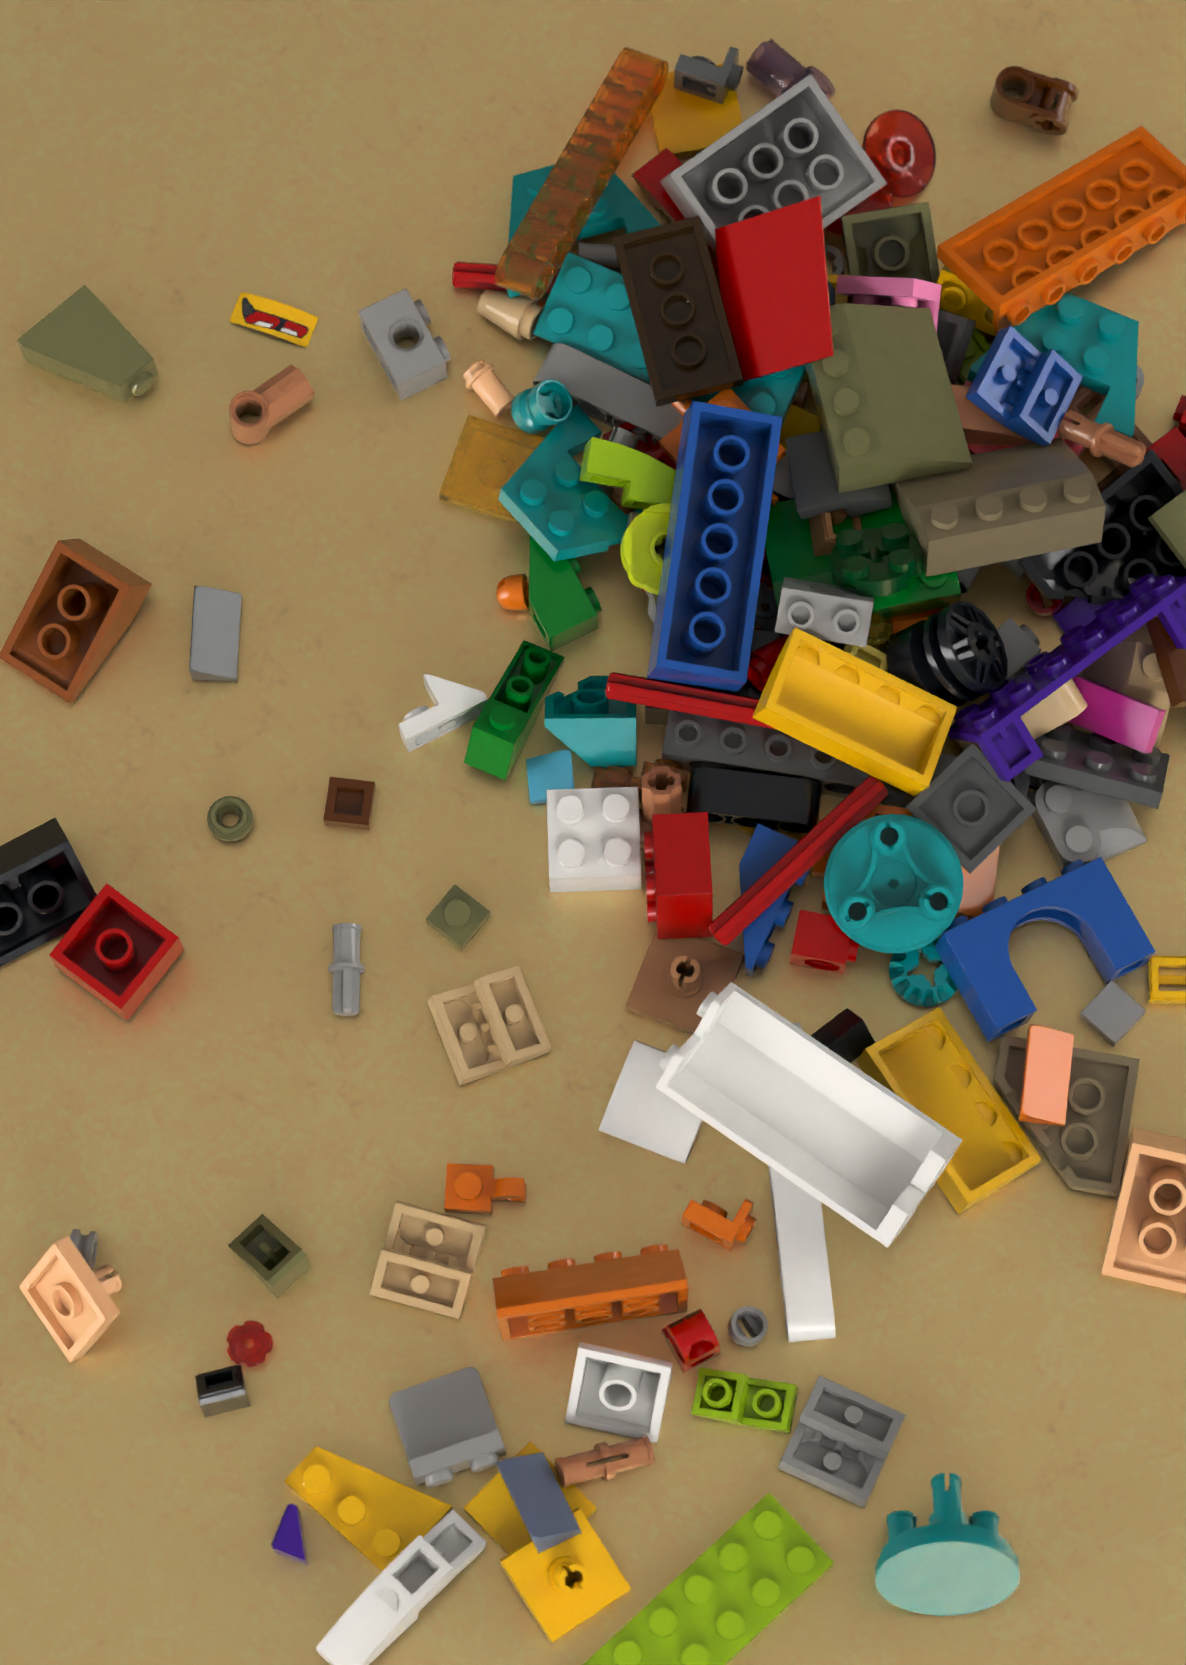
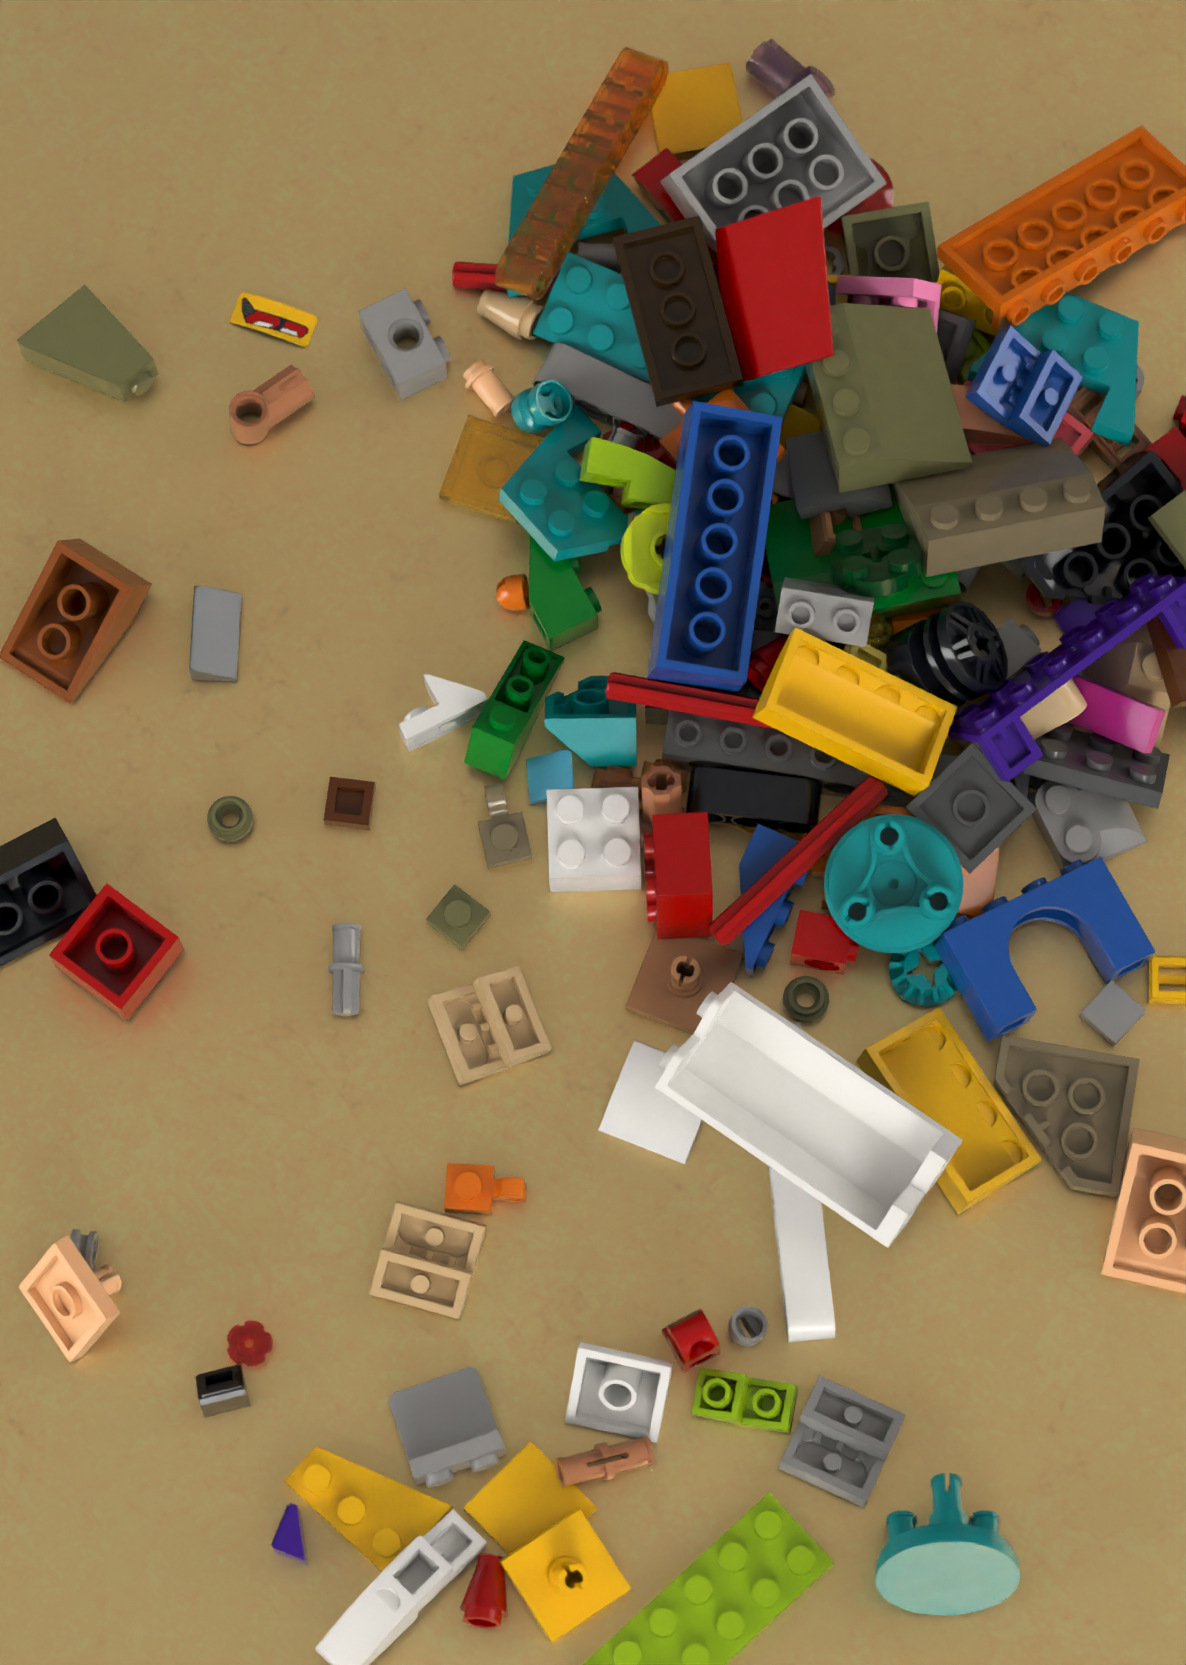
(270, 1255): olive slope -> none
(486, 1594): none -> red cone
(503, 834): none -> dark tan plate
(539, 1500): sand blue slope -> none
(590, 1293): orange slope -> none
(705, 79): dark grey bracket -> none
(711, 1222): orange bracket -> none
(810, 986): none -> olive plate
(845, 1035): black slope -> none
(911, 152): clear red dish -> none
(1036, 100): reddish brown piece -> none
(1046, 1076): slope -> none
(1102, 439): nougat axle -> none

